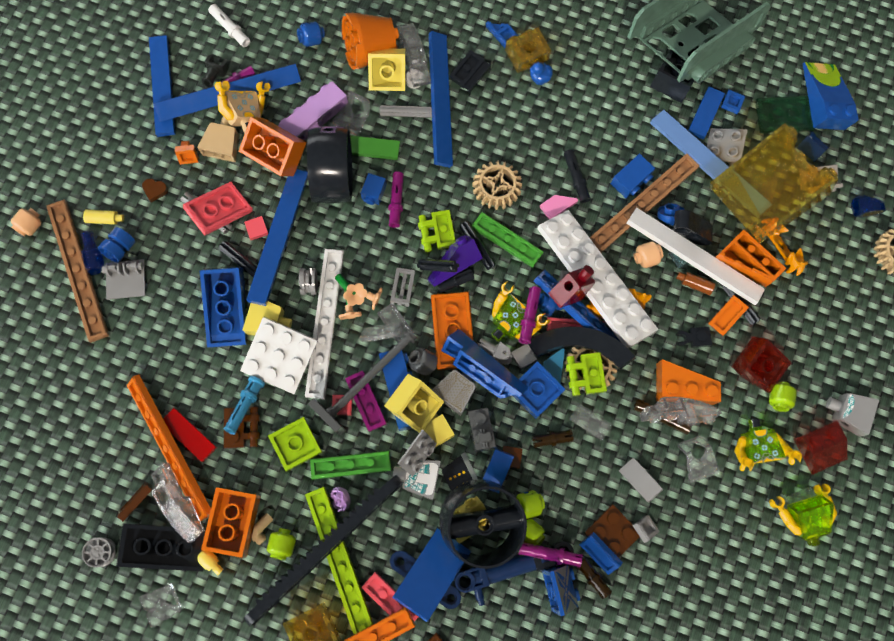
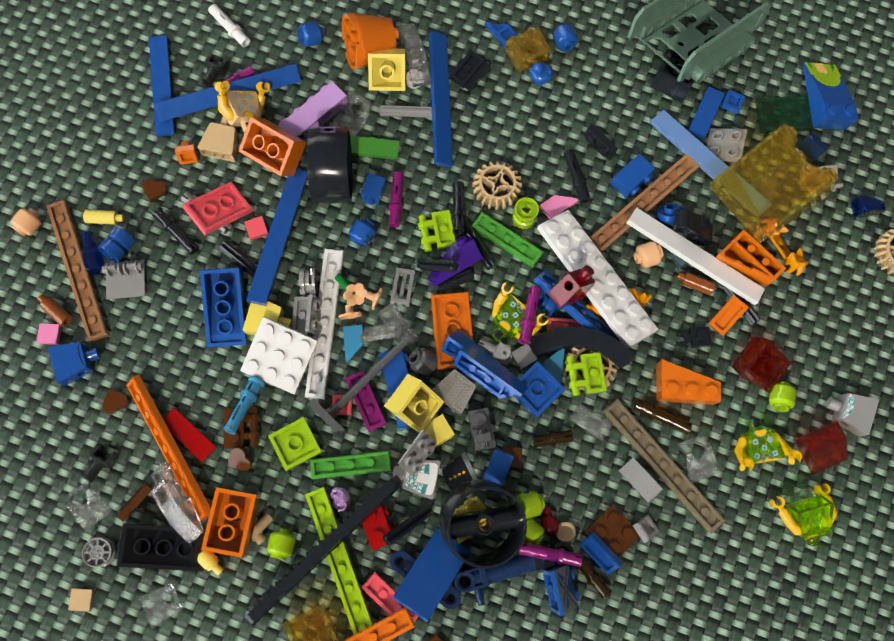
(49, 334): none -> bright pink tile
(54, 310): none -> dark orange cylinder
(72, 361): none -> blue torso
(81, 599): none -> tan tile
(92, 511): none -> clear piece
(97, 464): none -> pearl dark grey piece
(115, 401): none -> reddish brown tile
(169, 224): none -> black pin
(239, 459): none -> reddish brown tile
(305, 314): none -> light grey bracket
(352, 340): none -> dark azure tile
(362, 232): none -> blue head
(377, 526): none -> red bracket
(407, 525): none -> black axle
(458, 214): none -> black pin
(525, 213): none -> lime wheel
(549, 522): none -> dark red cylinder
(565, 37): none -> blue head
(566, 532): none -> tan tile
(601, 142): none -> black plate
(664, 466): none -> dark tan tile
(681, 409): clear slope -> none

